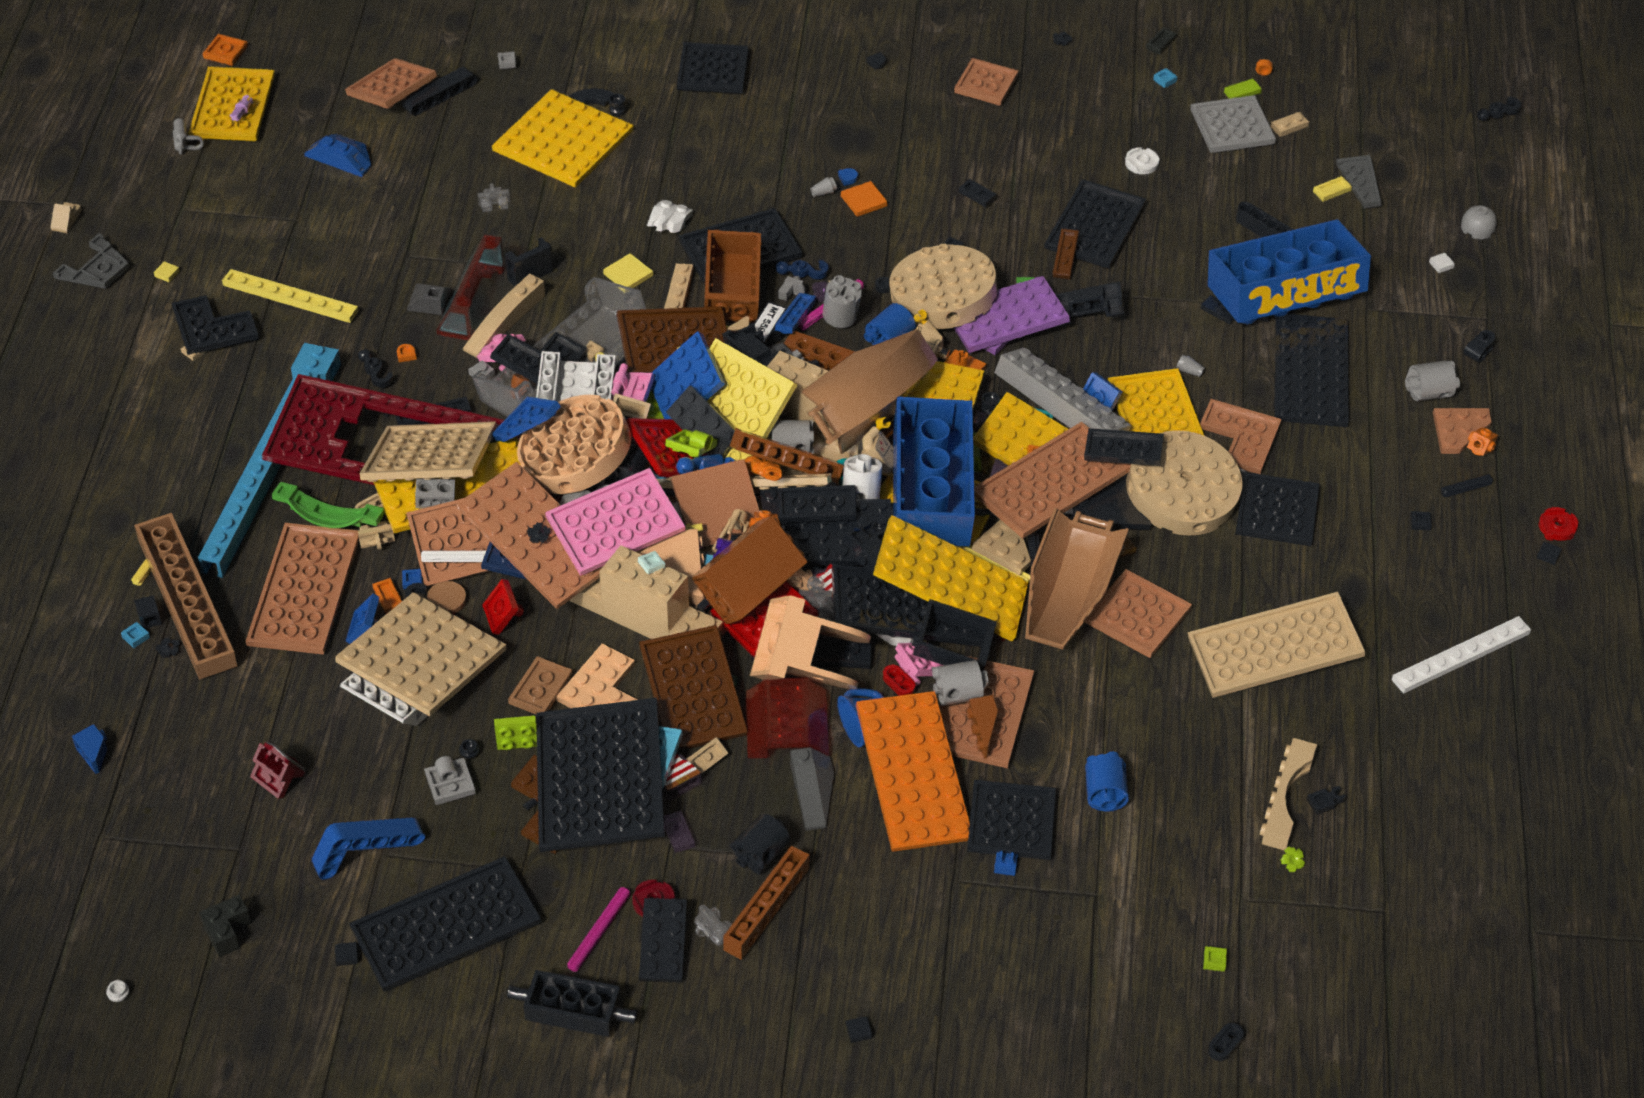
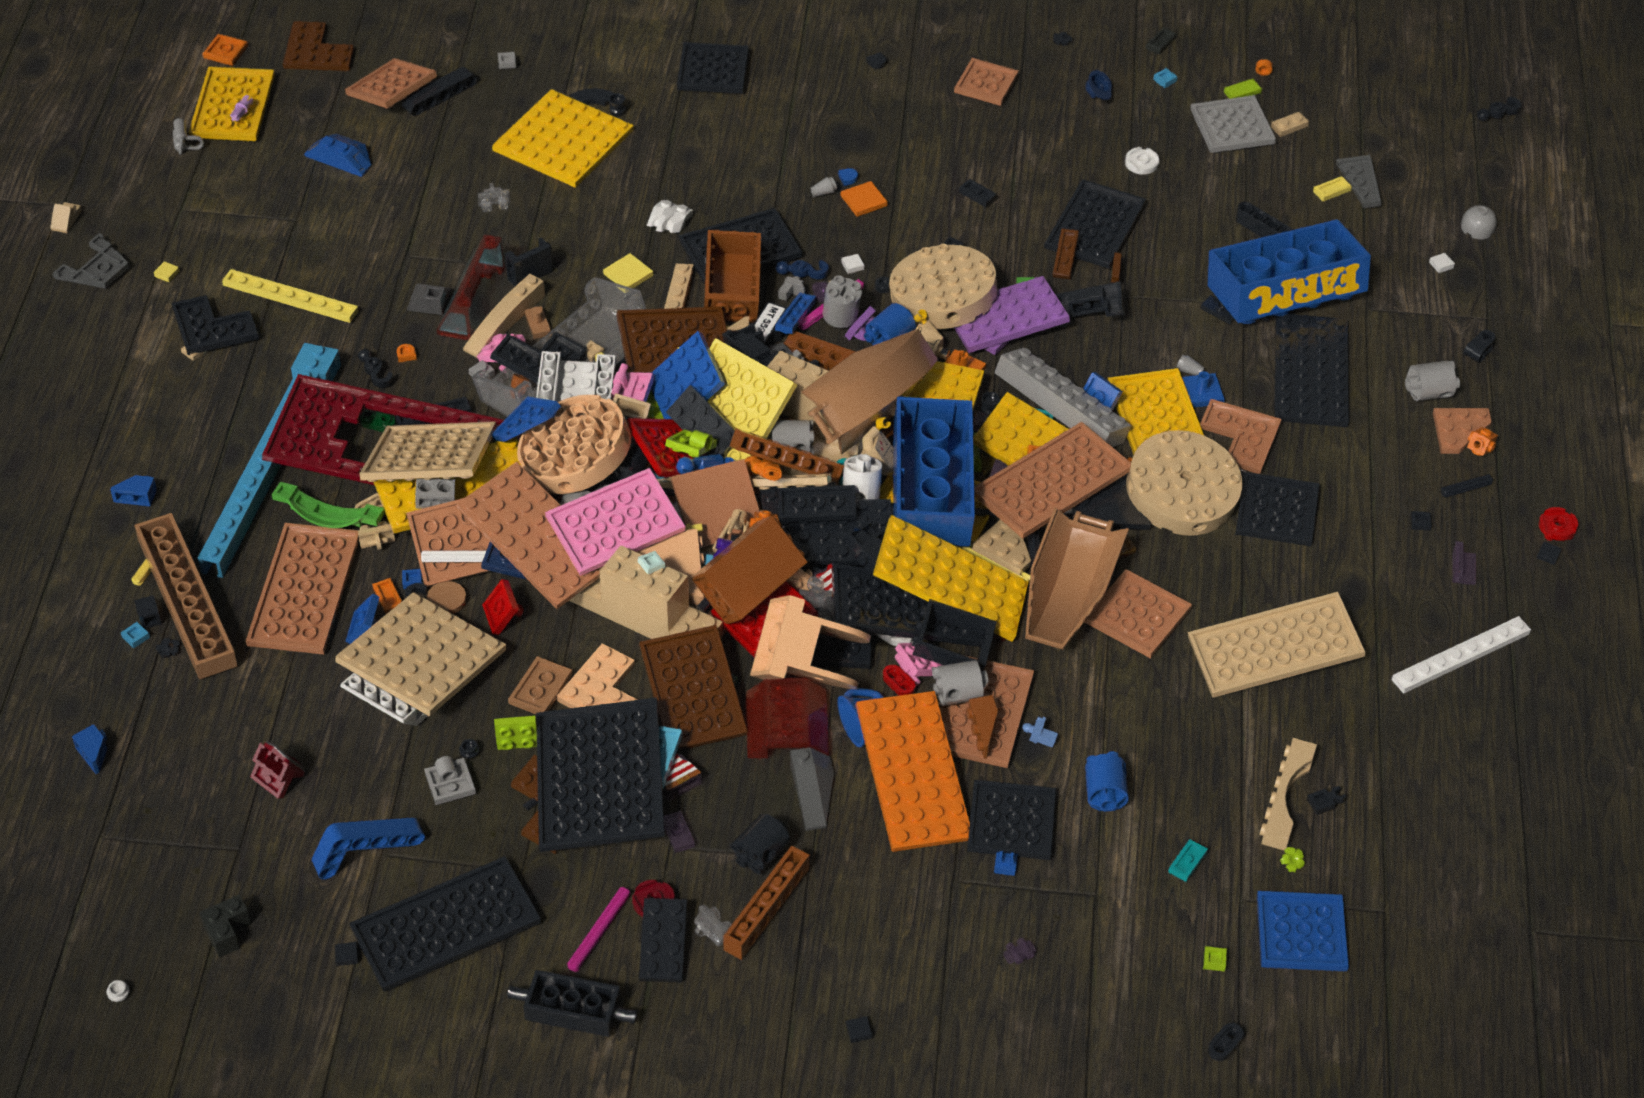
(135, 491): none -> blue slope
(308, 52): none -> reddish brown plate
(376, 420): none -> dark green plate
(537, 322): none -> medium nougat tile
(538, 533): black plant -> none
(708, 755): tan plate -> none
(852, 263): none -> white tile
(857, 329): none -> medium lavender tile
(1018, 953): none -> clear purple piece
(1040, 734): none -> medium blue piece
(1098, 85): none -> dark blue piece
(1116, 267): none -> reddish brown tile
(1124, 447): black plate -> none
(1188, 860): none -> teal plate
(1203, 388): none -> blue tile
(1302, 931): none -> blue plate
(1463, 565): none -> clear purple panel

